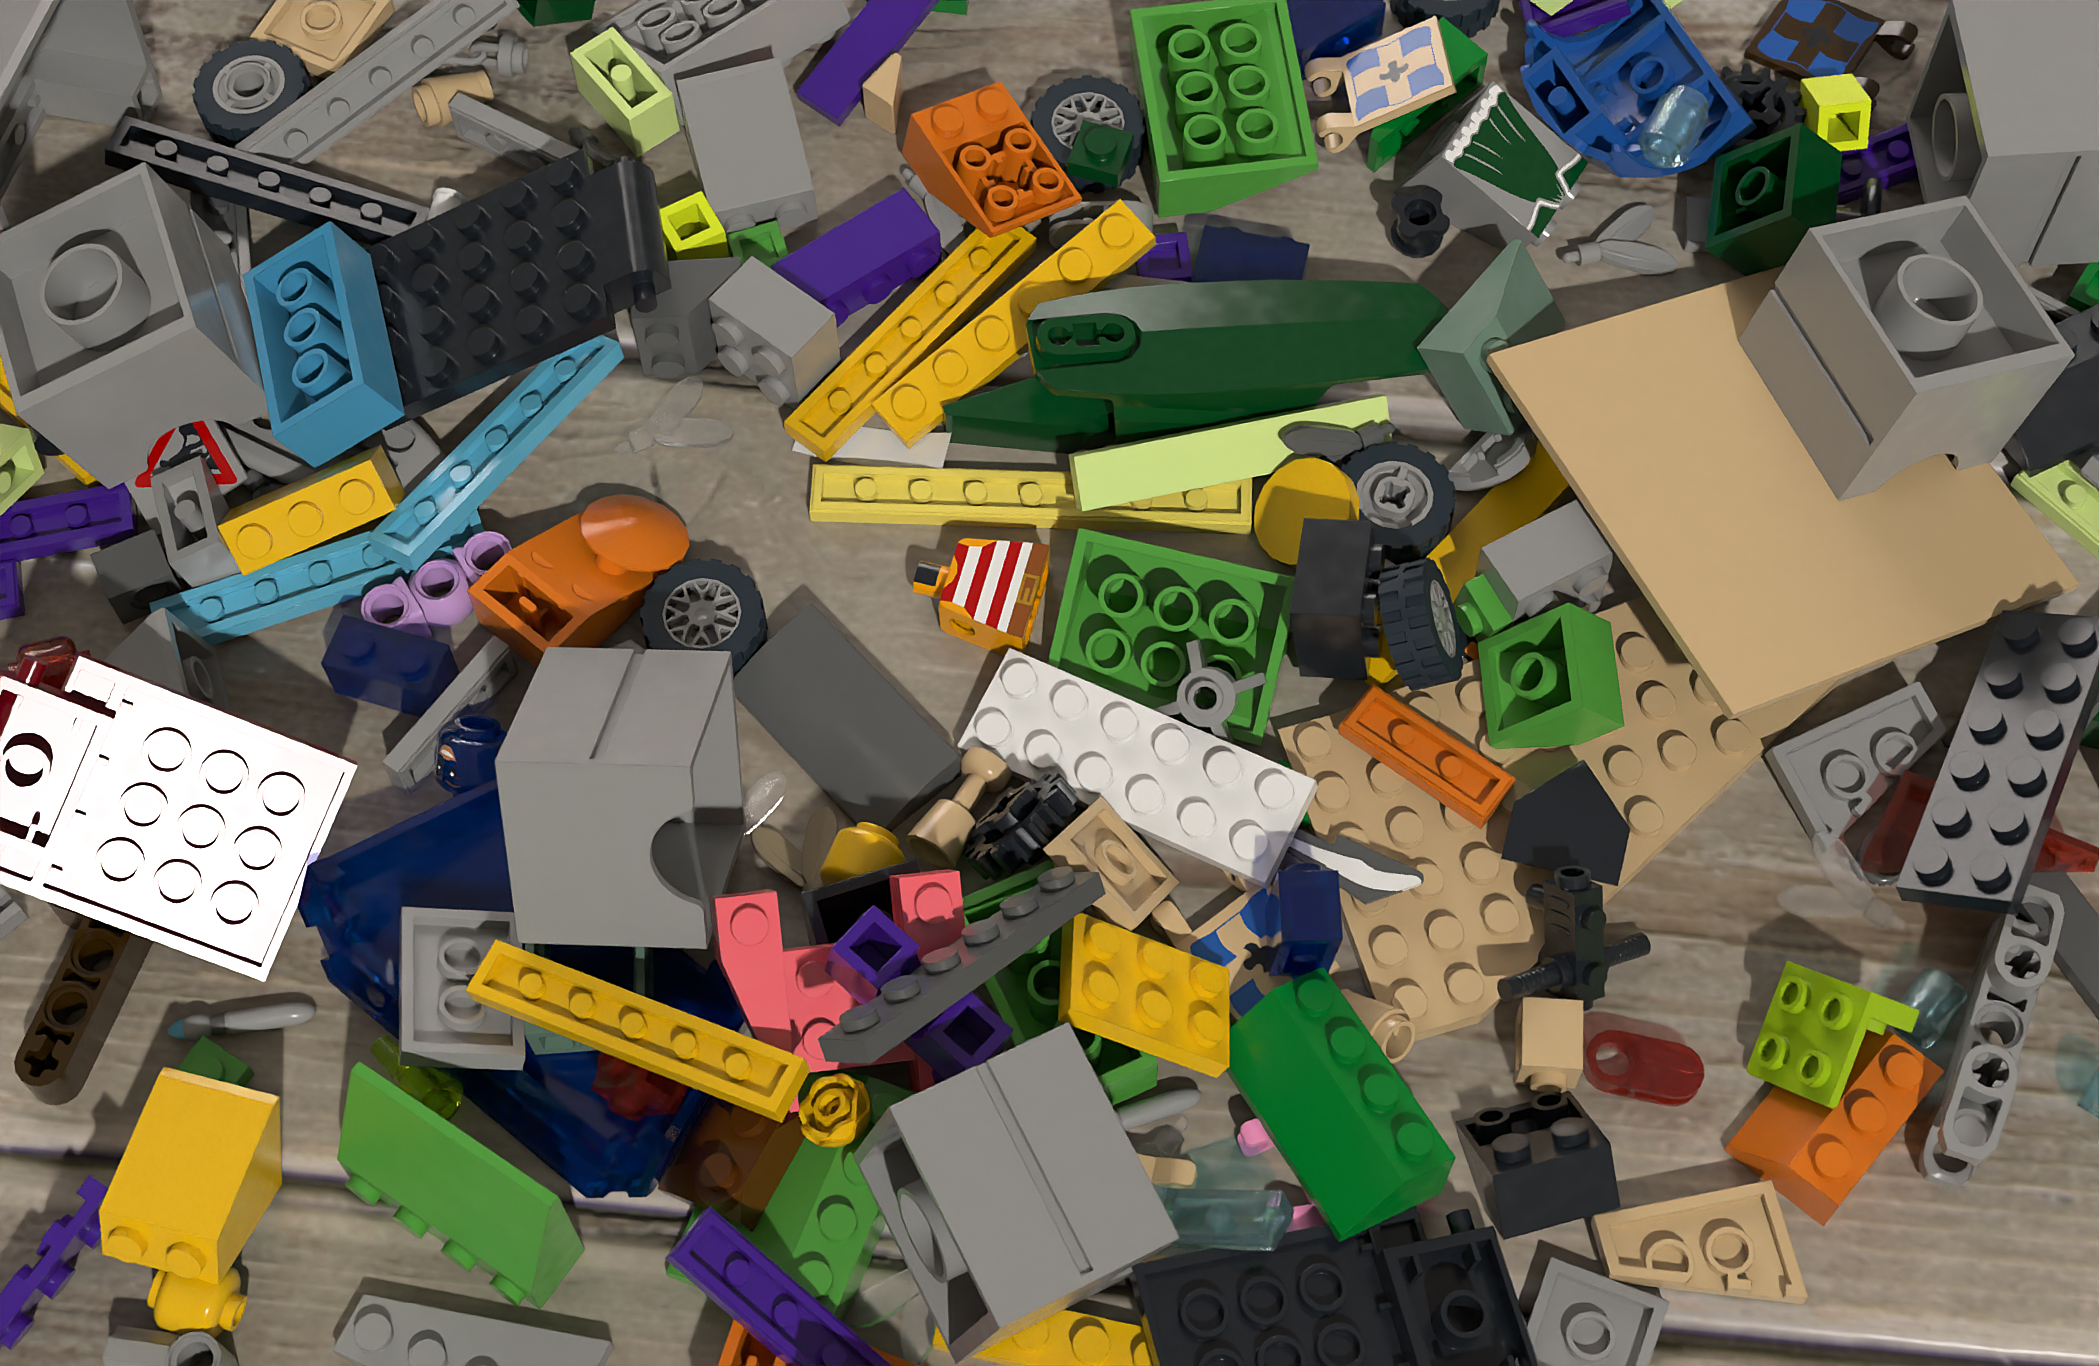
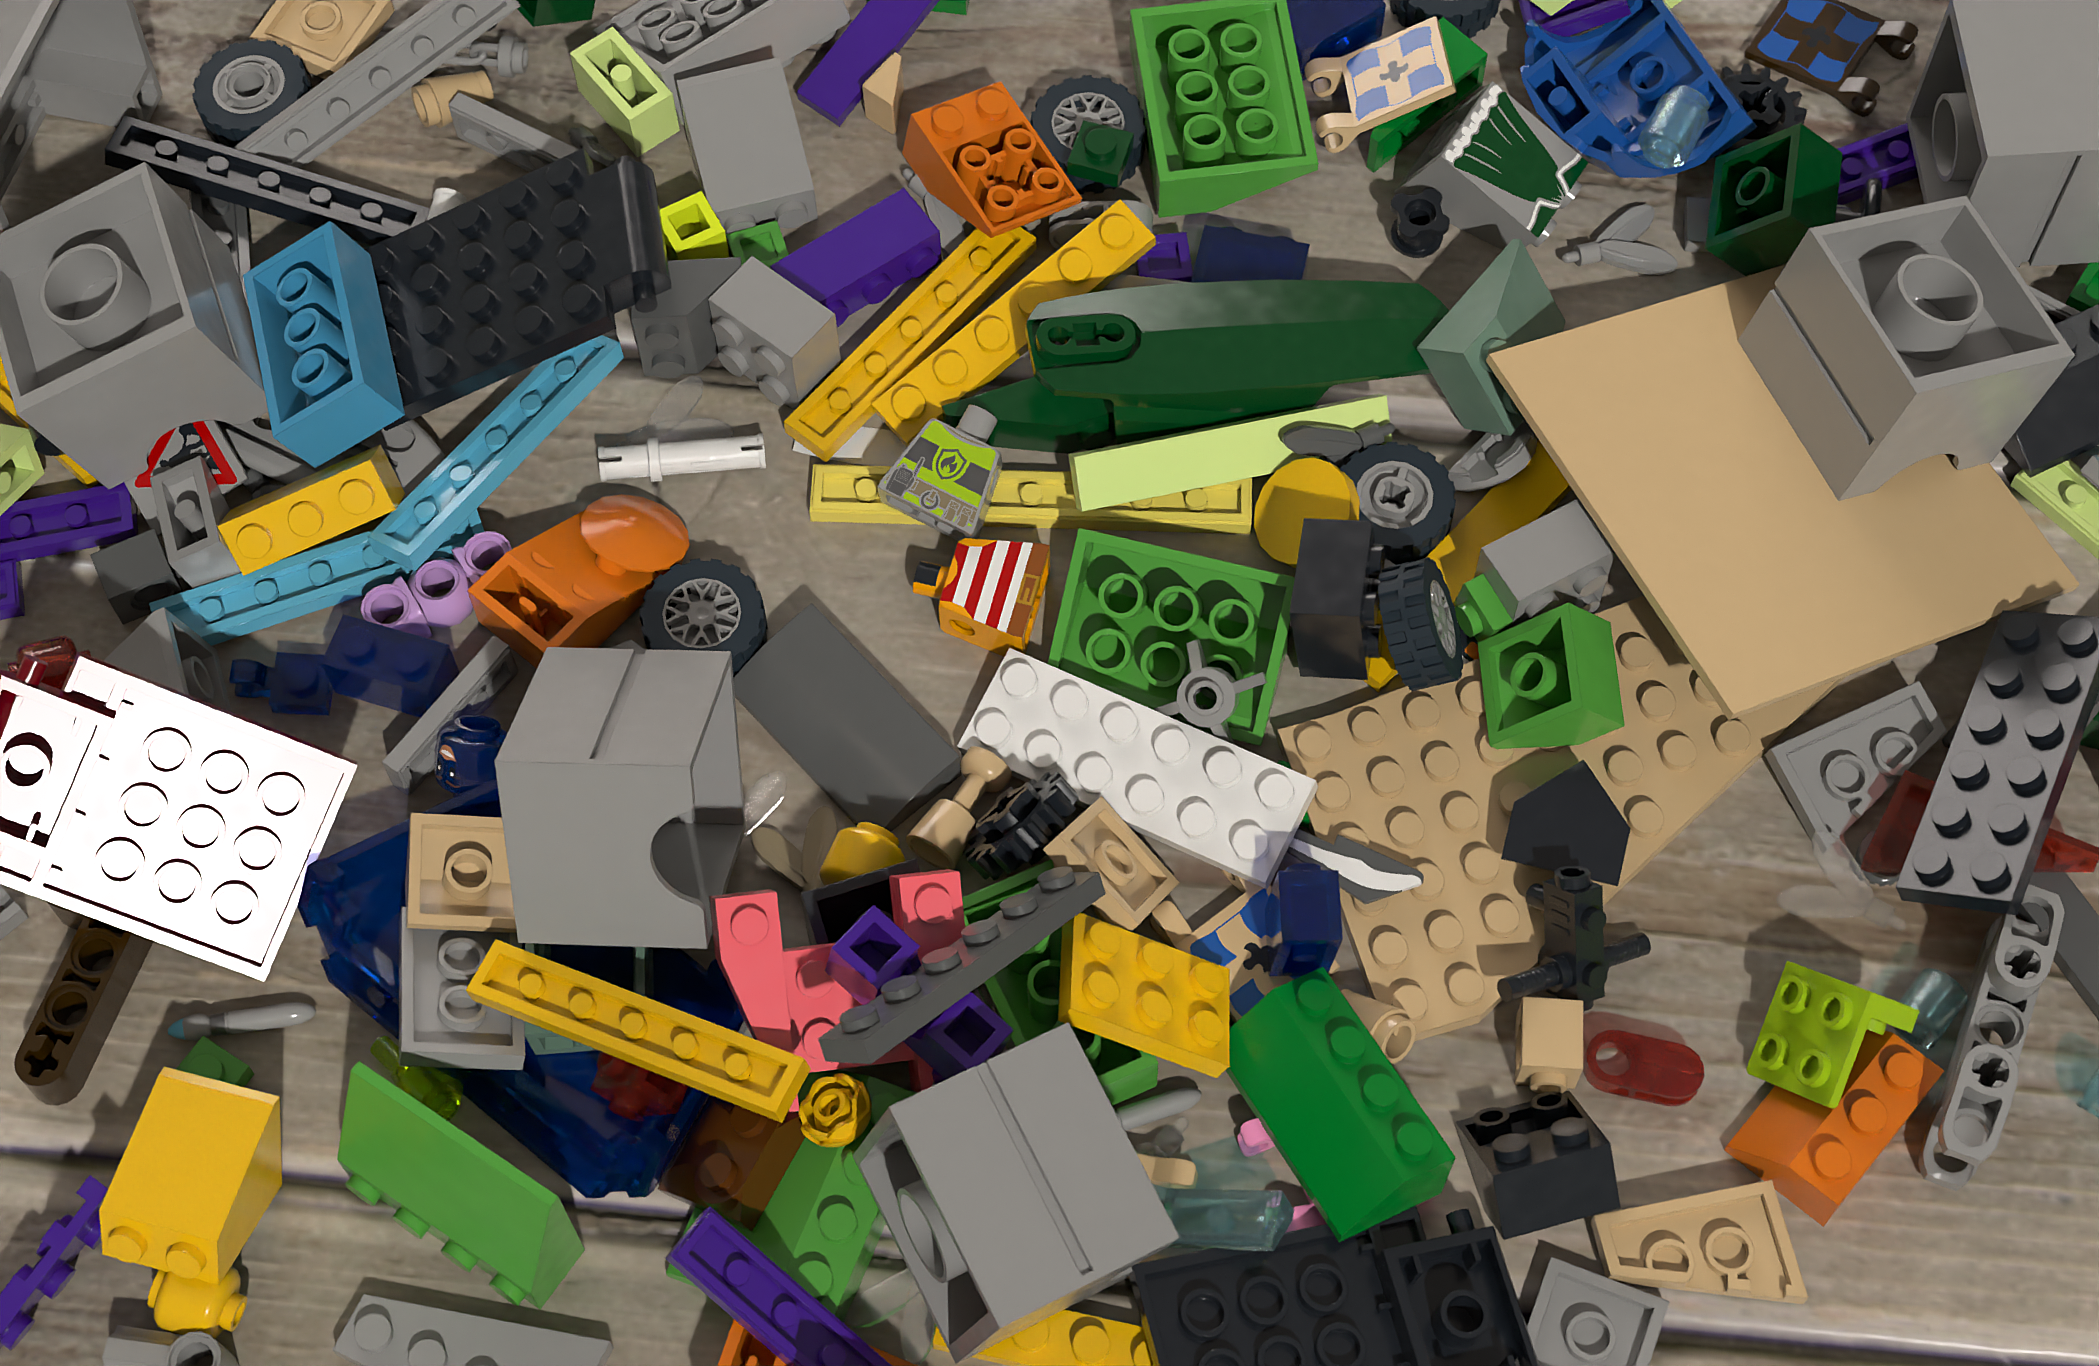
(294, 684): none -> clear blue plate
(458, 874): none -> tan slope
(681, 457): none -> white pin
(947, 475): none -> torso
(1426, 756): orange tile -> none
(1837, 110): neon yellow brick -> none

